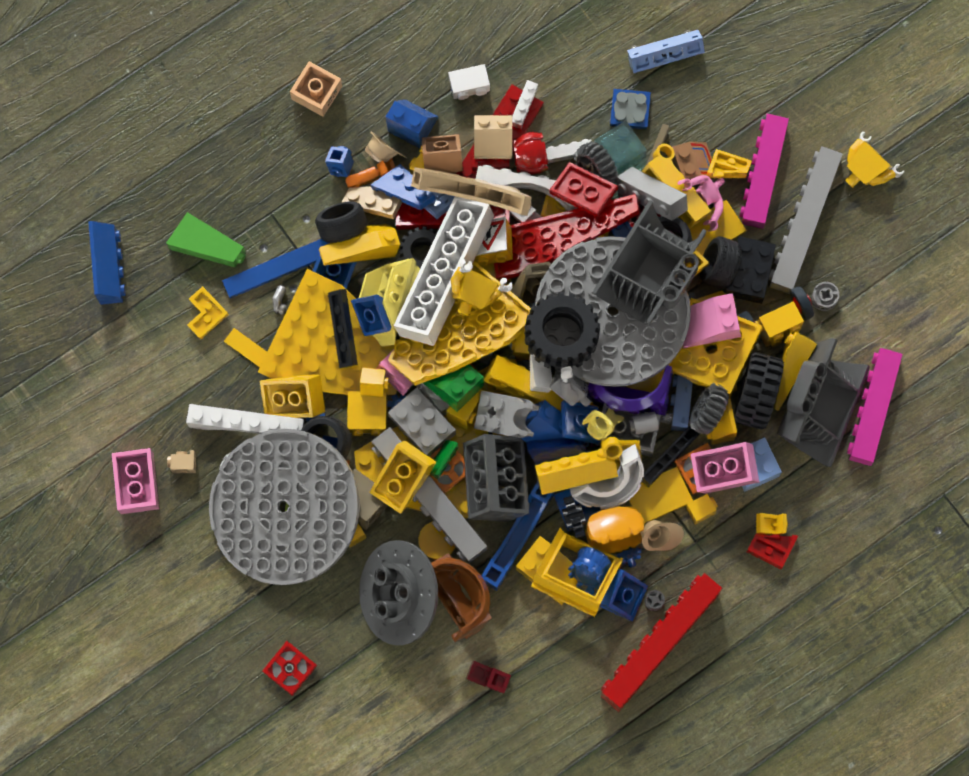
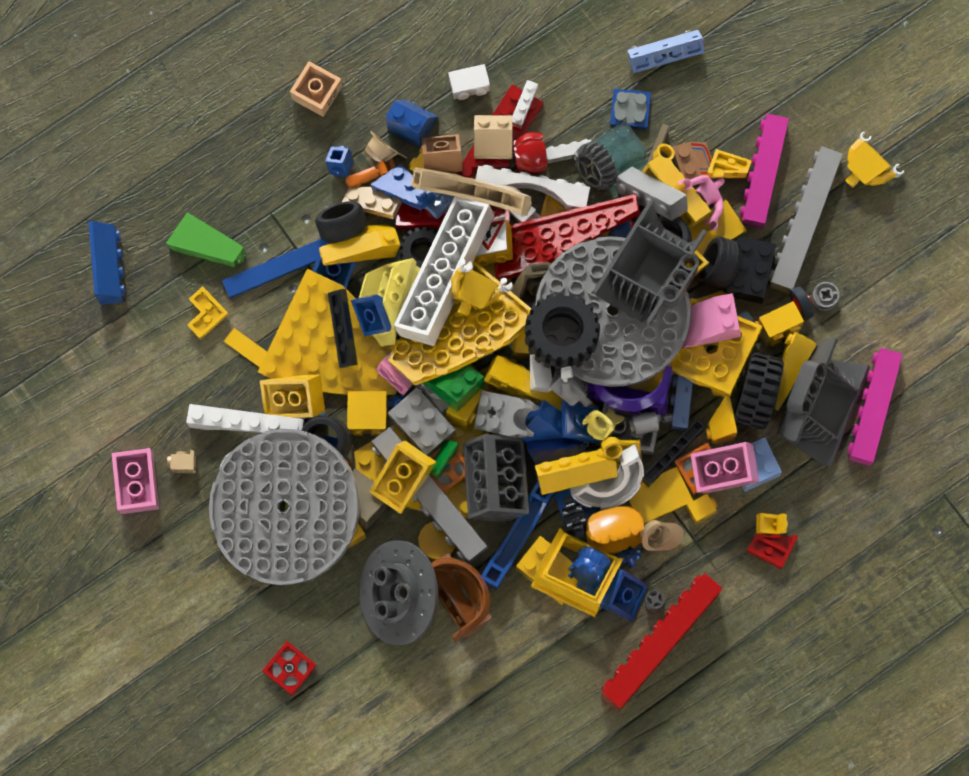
(278, 307): light grey arm -> none
(373, 382): yellow brick -> none
(488, 677): dark red slope -> none
(583, 189): tile -> none
(709, 409): dark grey gear -> none

